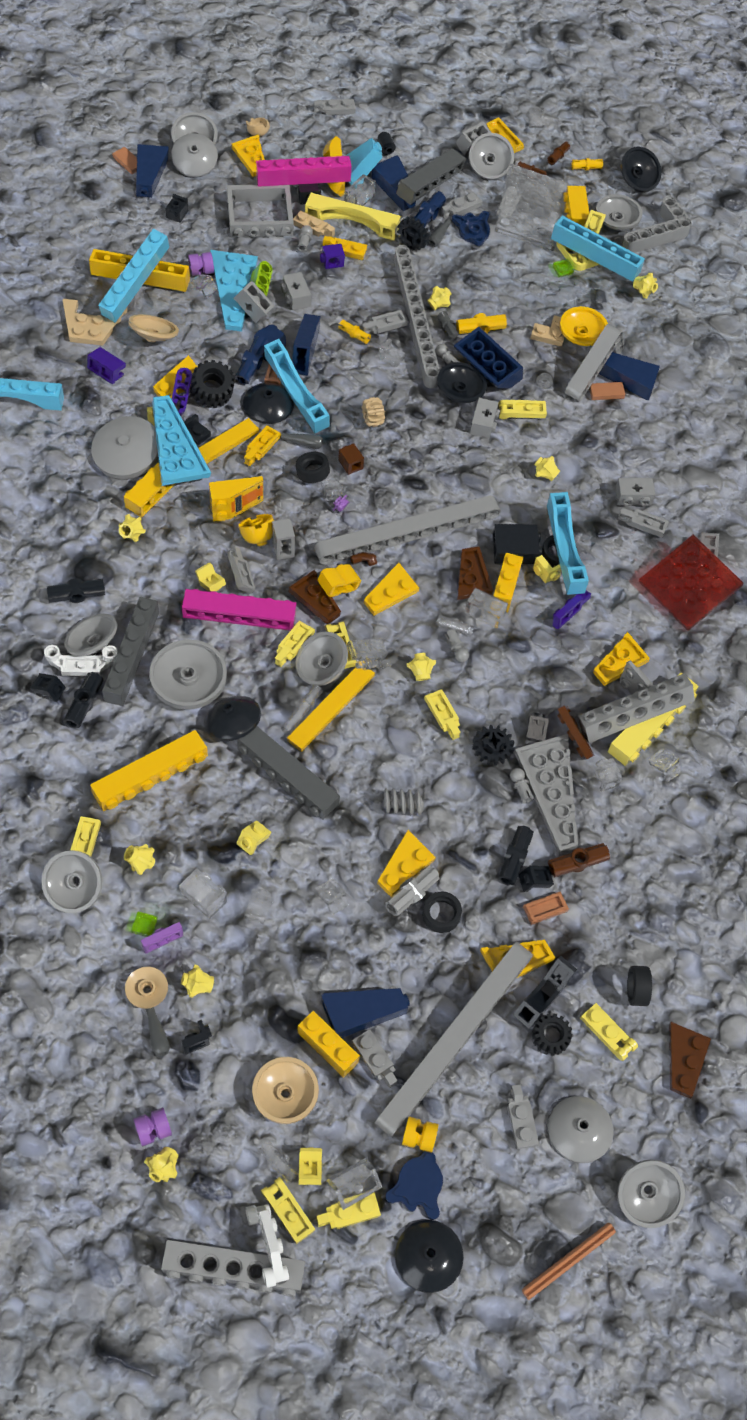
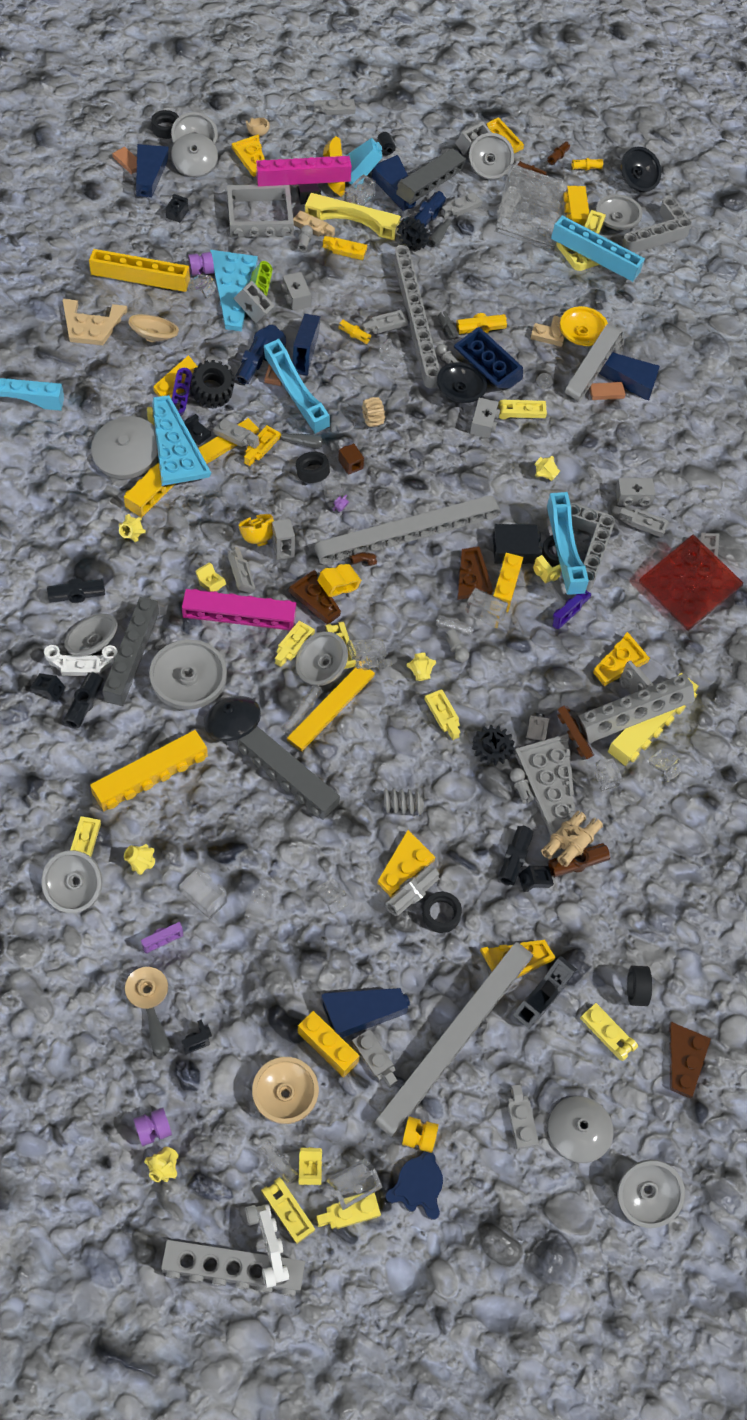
(105, 365): dark purple hinge -> none
(134, 275): medium azure brick -> none
(144, 924): clear neon green tile -> none
(161, 117): none -> black tyre
(197, 981): light yellow rock -> none
(234, 496): yellow slope -> none
(236, 434): none -> light grey hinge
(253, 836): light yellow bracket -> none
(268, 403): black dish -> none
(332, 256): dark purple brick -> none
(391, 590): yellow wing -> none
(418, 1269): black dish -> none
(439, 298): light yellow rock -> none
(473, 228): dark blue tile -> none
(545, 908): nougat tile -> none
(560, 1025): black tyre -> none
(563, 268): clear neon green tile -> none
(568, 1261): nougat axle -> none
(572, 838): none -> tan pin
(601, 526): none -> light grey beam
(645, 284): light yellow rock -> none

